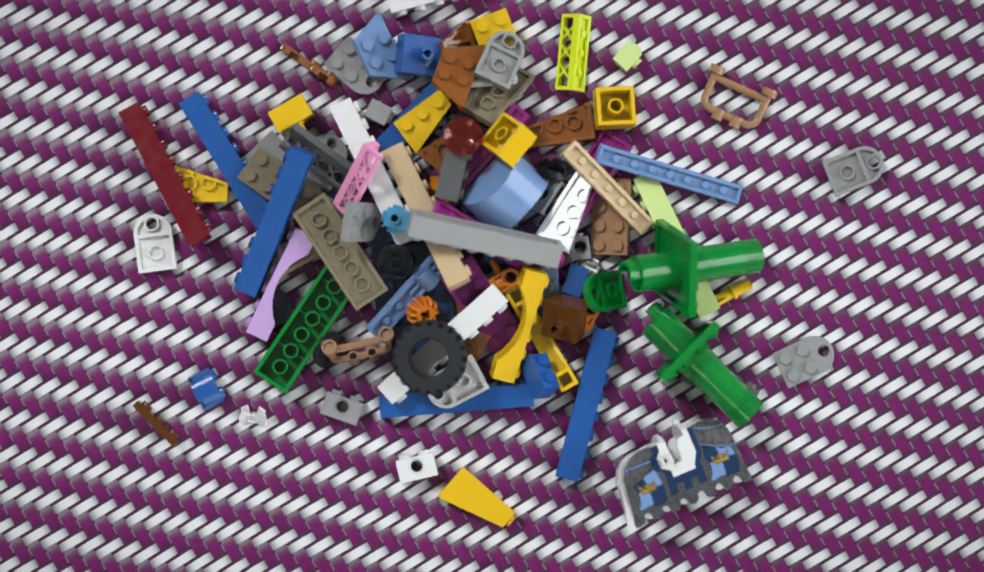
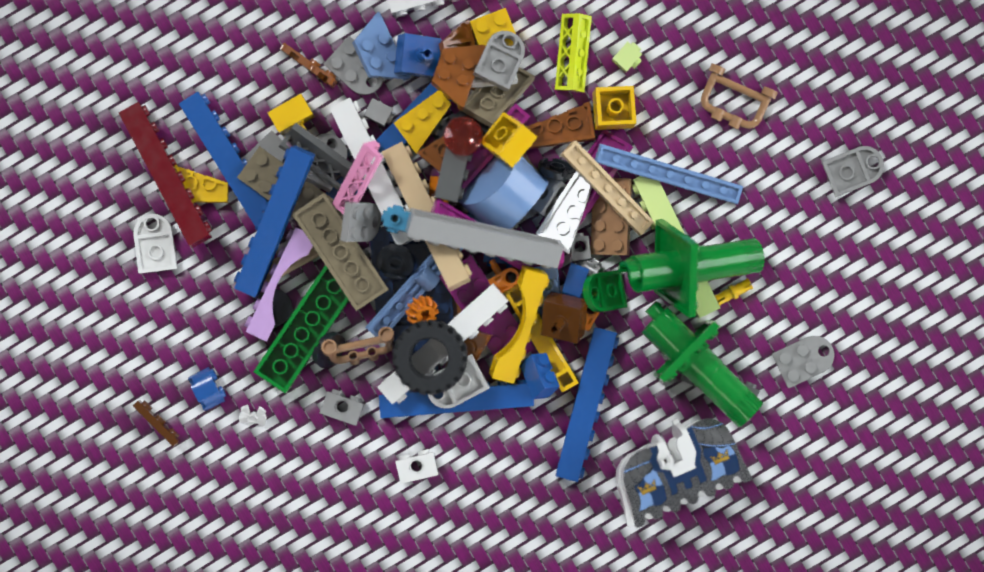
(476, 498): yellow slope -> none

